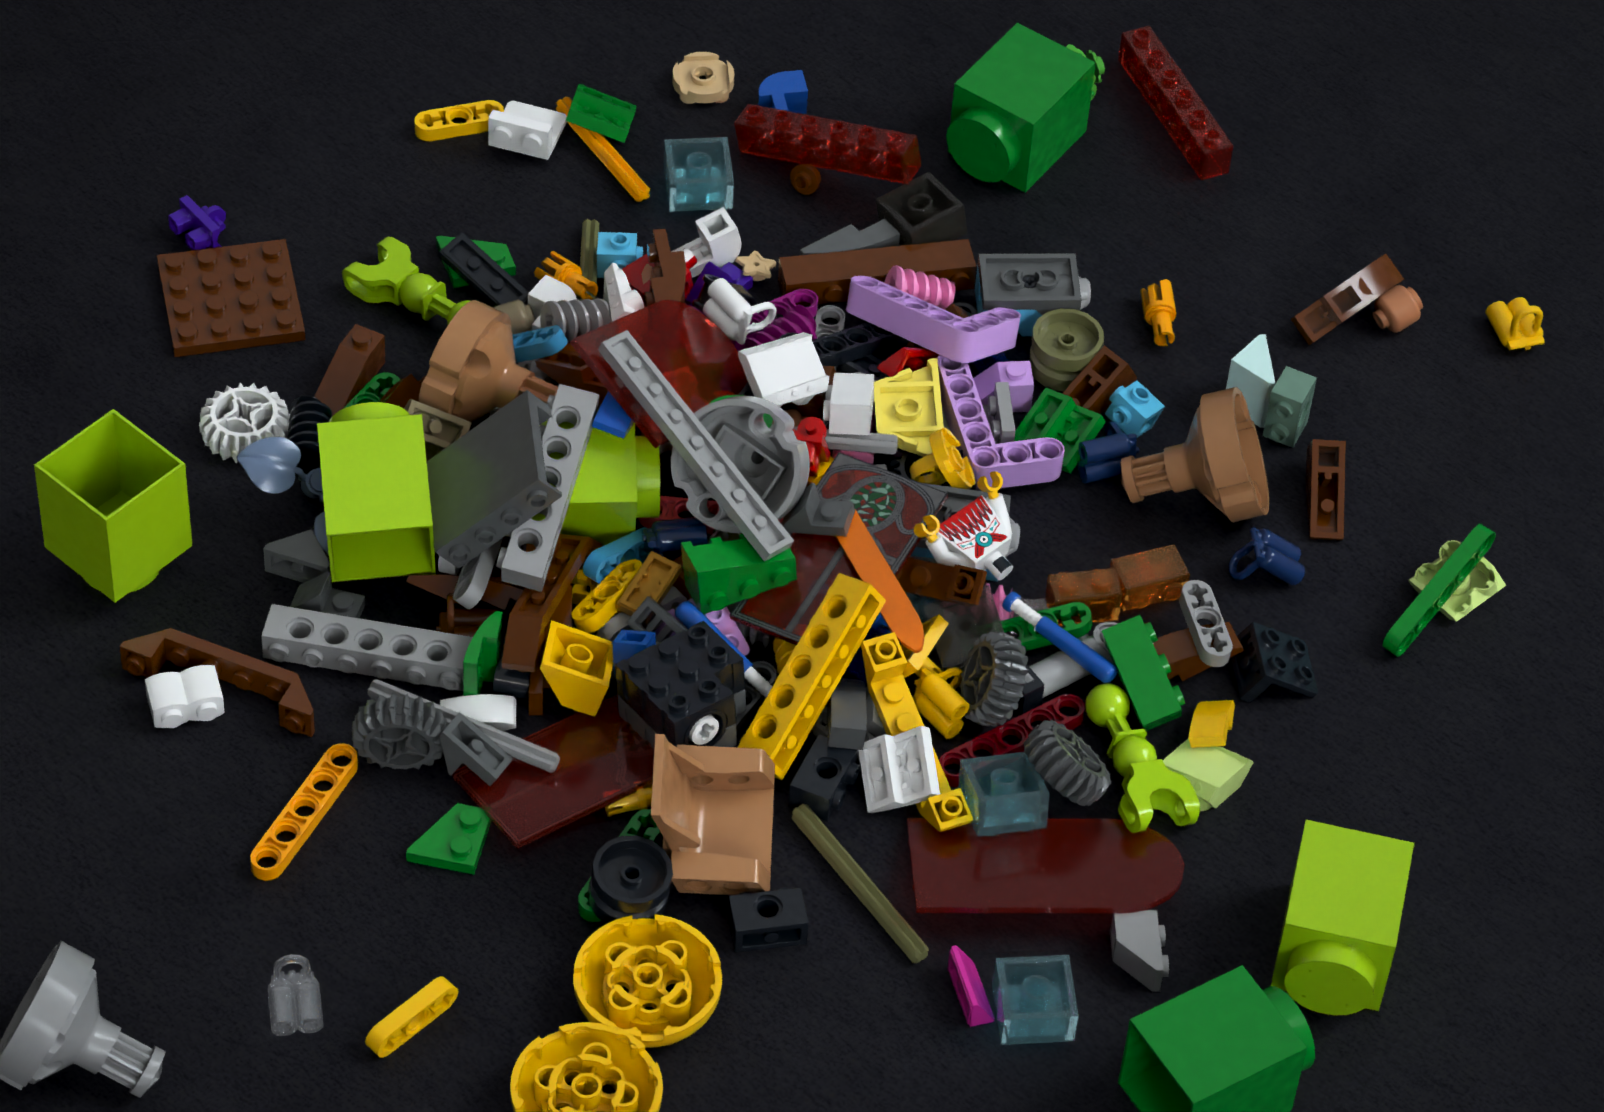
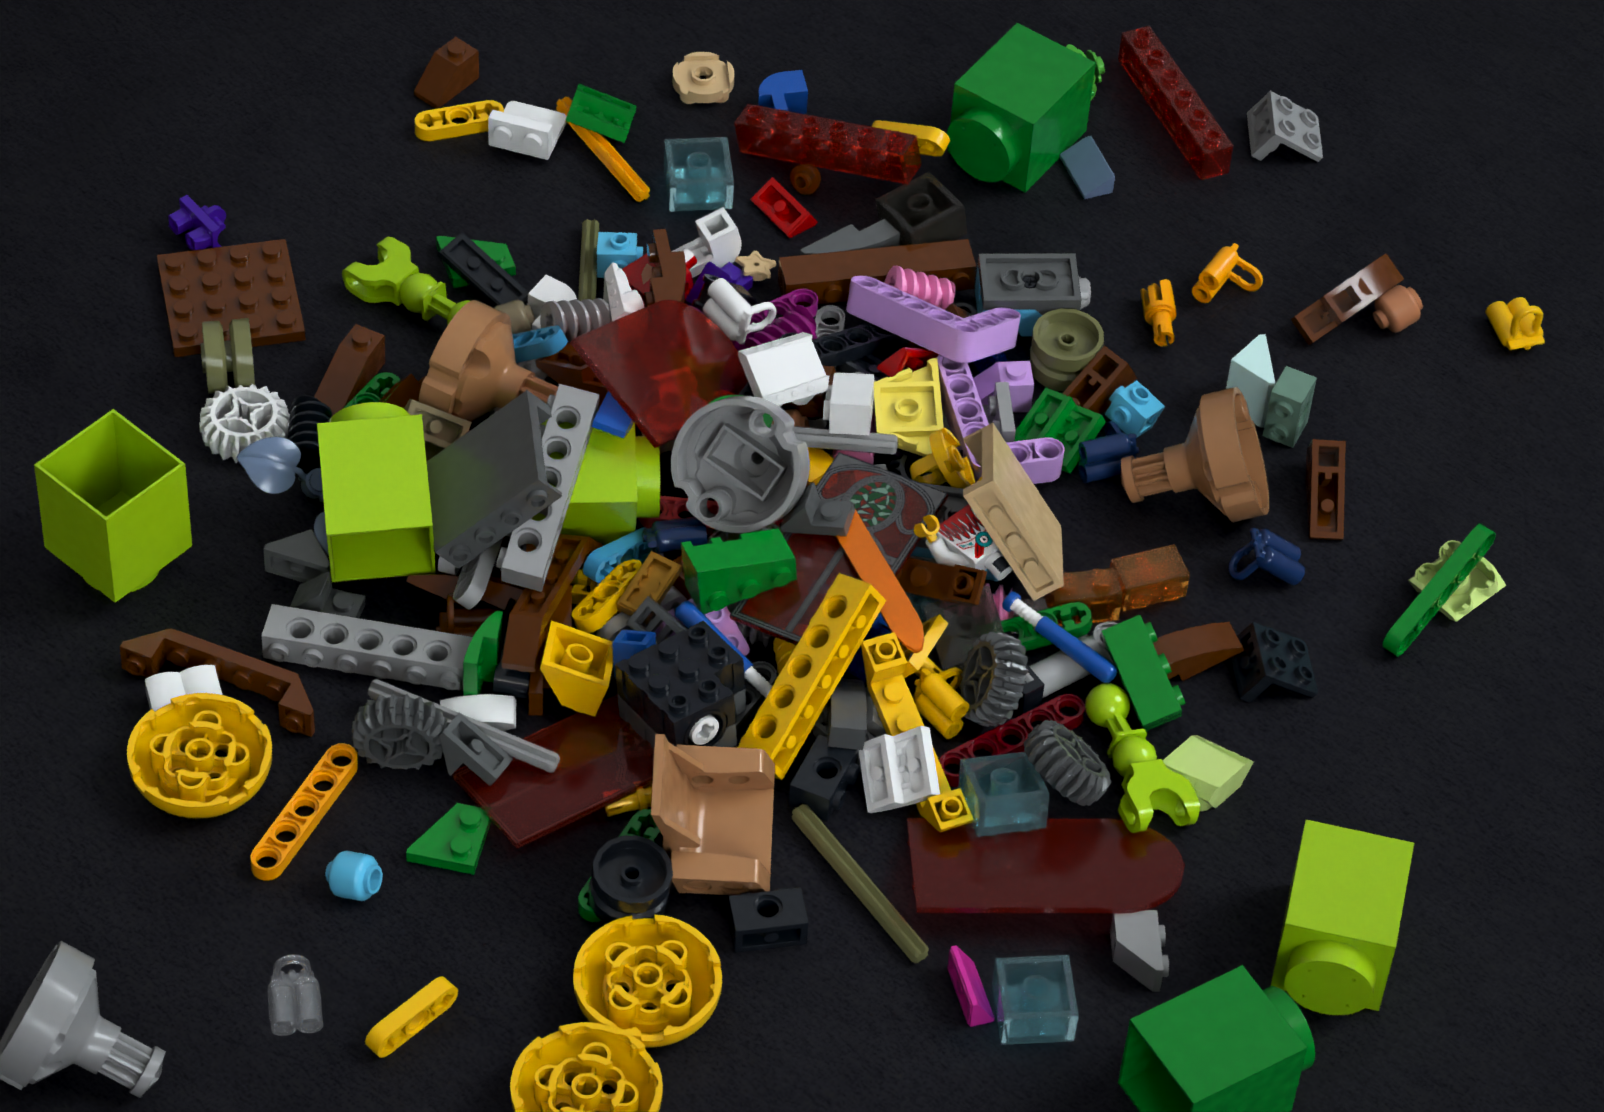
(175, 755): none -> yellow brick
(228, 355): none -> olive wheel
(354, 875): none -> medium azure head
(448, 73): none -> reddish brown slope
(568, 273): light orange arm -> none
(696, 445): light grey plate -> none
(783, 209): none -> red slope
(813, 432): red hips -> none
(930, 139): none -> yellow beam
(1015, 514): none -> tan panel
(1088, 168): none -> sand blue slope
(1202, 636): light grey beam -> none
(1211, 723): yellow slope -> none
(1218, 272): none -> light orange piece
(1279, 121): none -> light grey bracket

